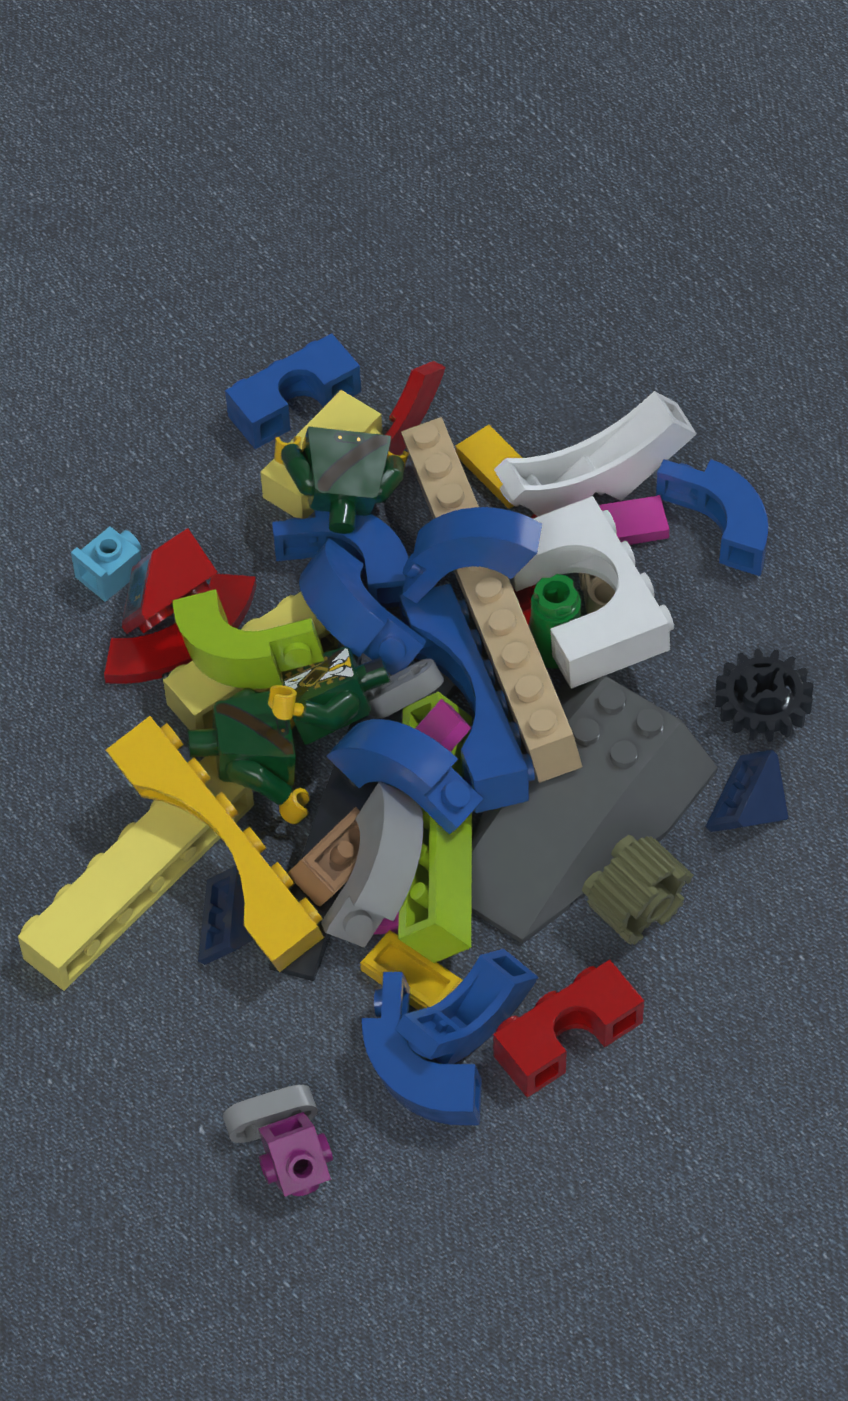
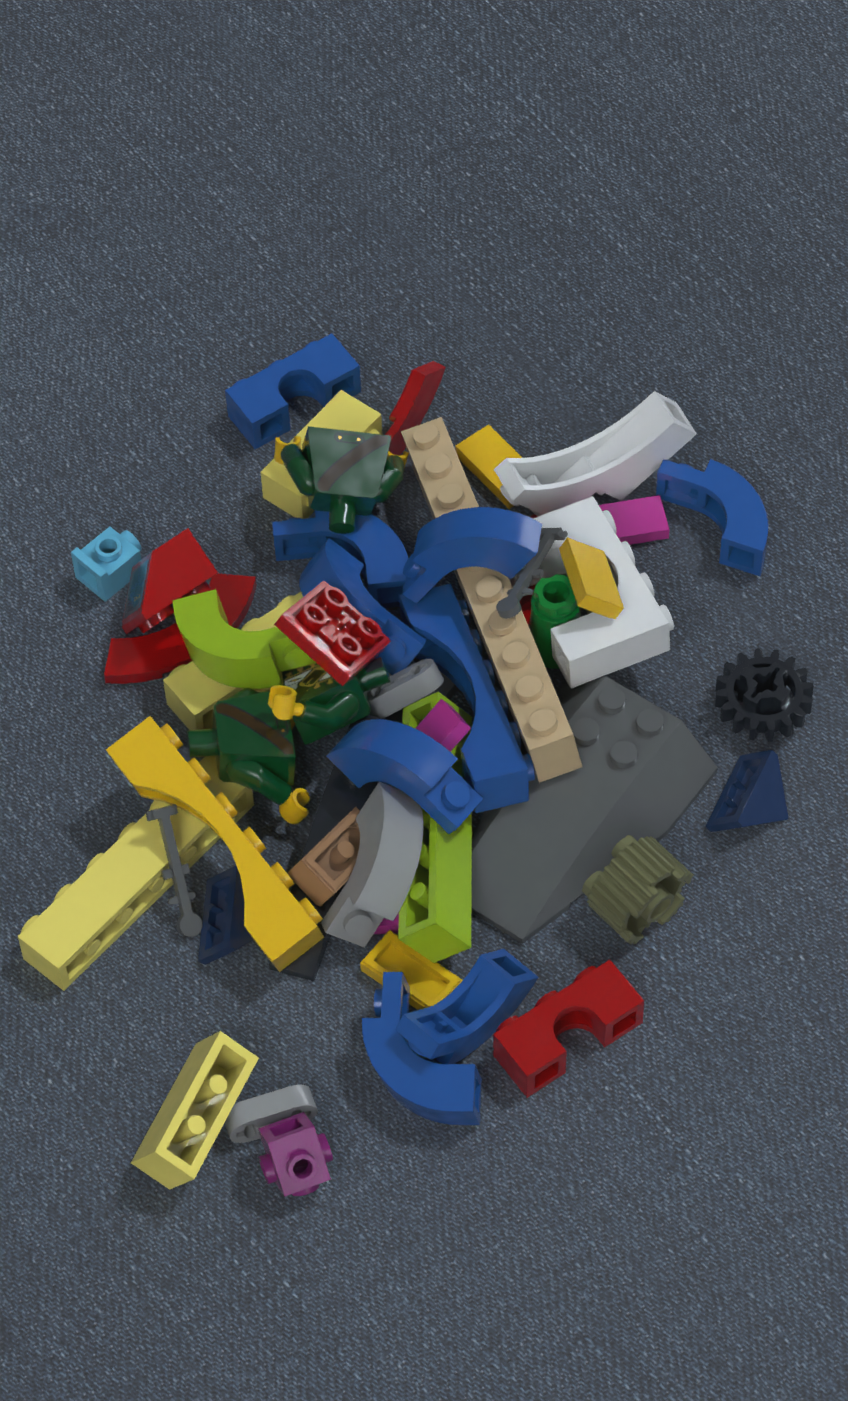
(188, 923): none -> dark grey piece
(195, 1110): none -> light yellow brick
(333, 632): none -> red tile
(510, 605): none -> dark grey piece
(591, 578): none -> yellow tile

